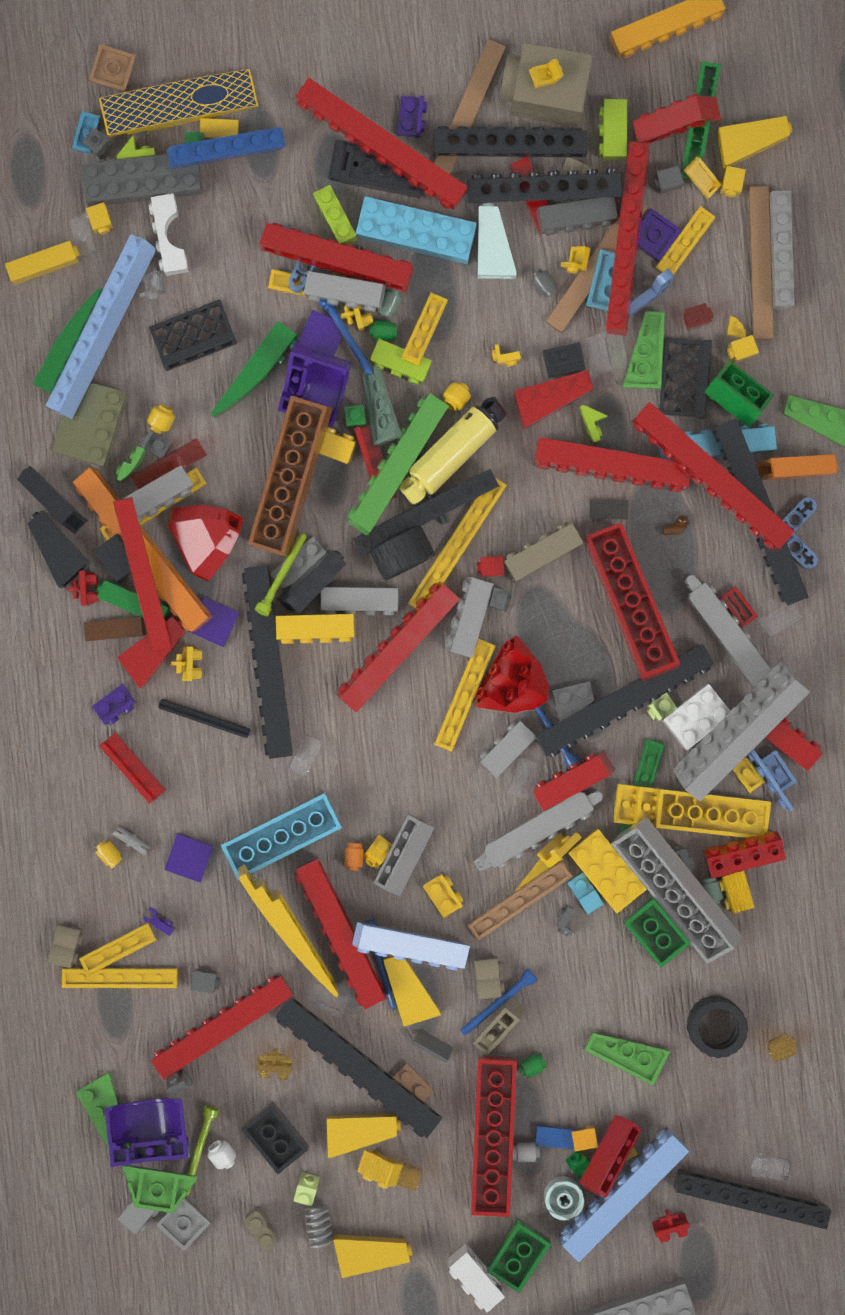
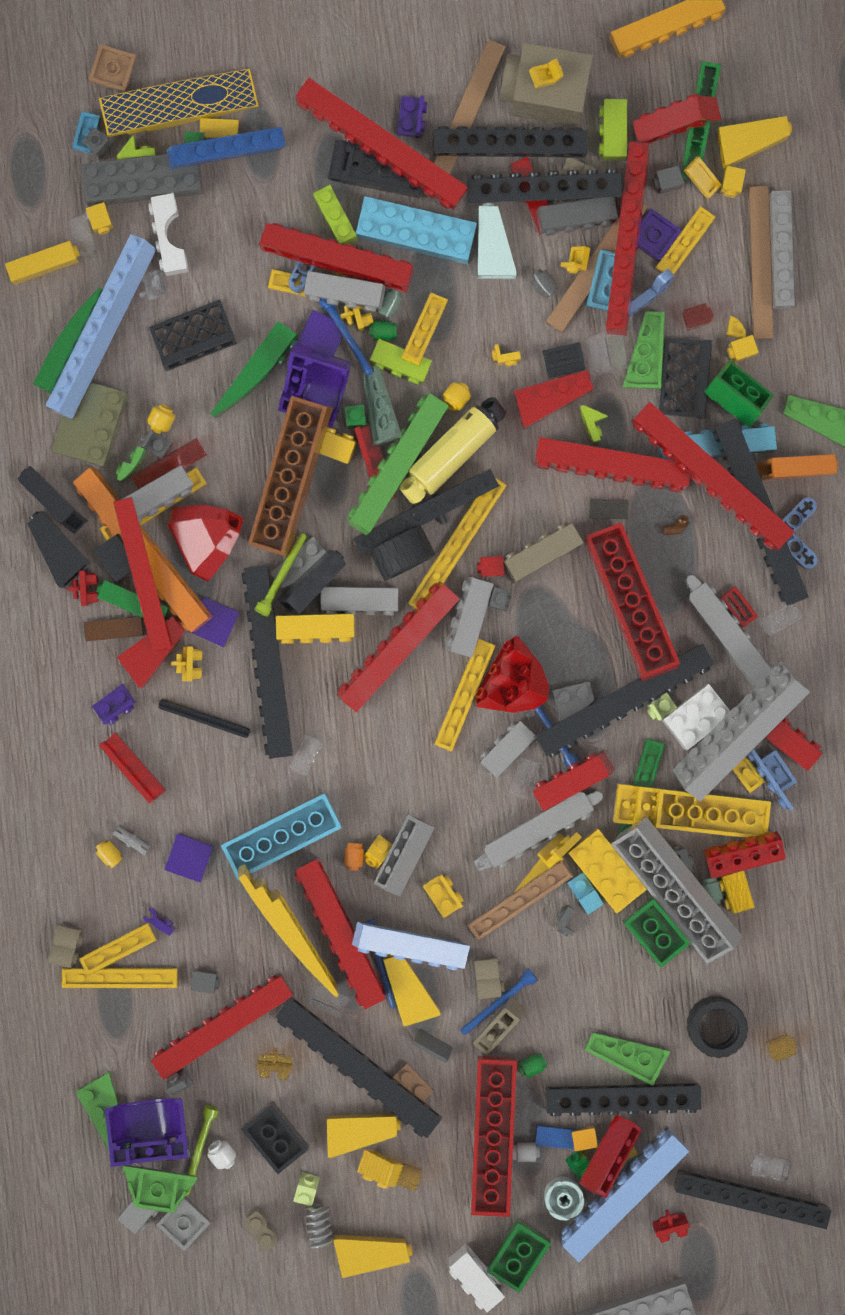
(691, 1104): none -> black brick

